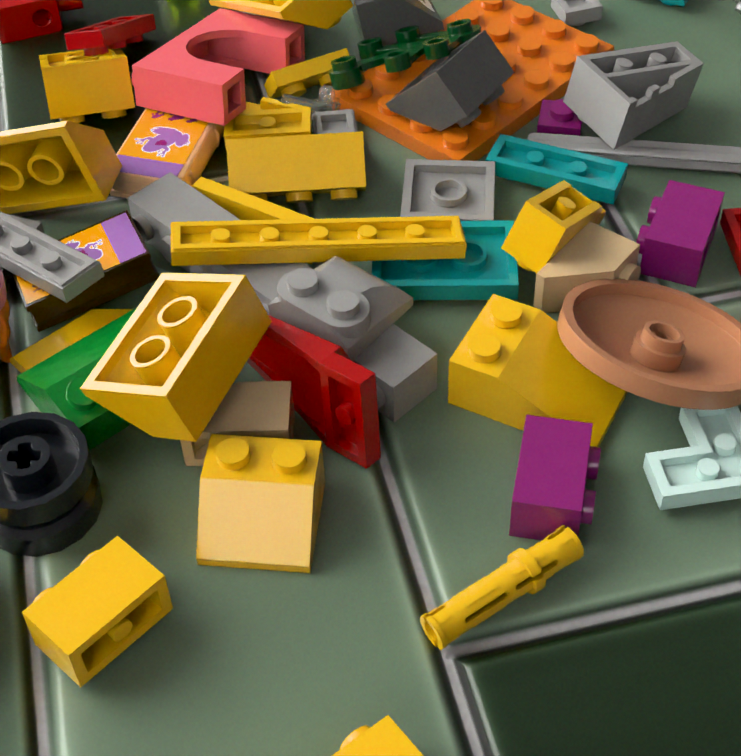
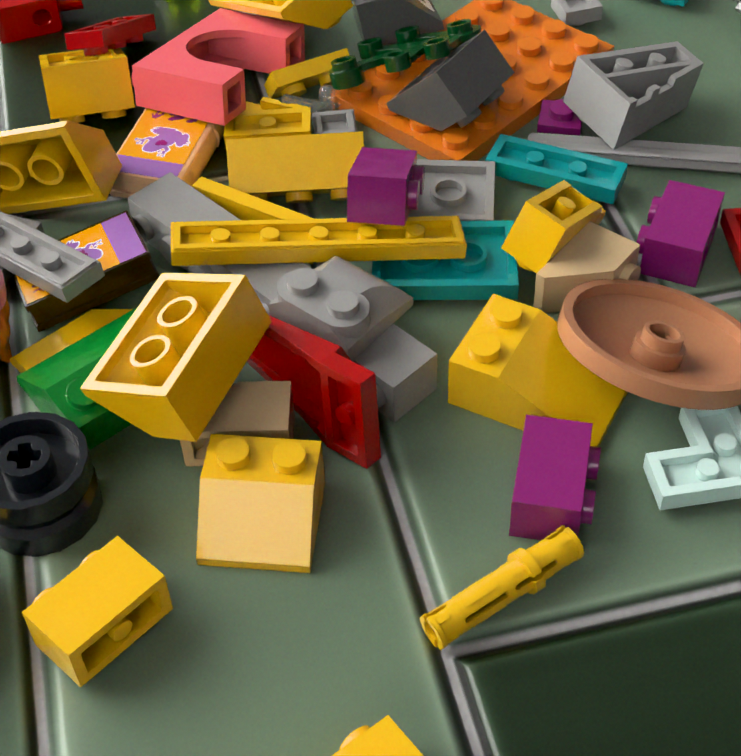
(384, 186): none -> magenta brick

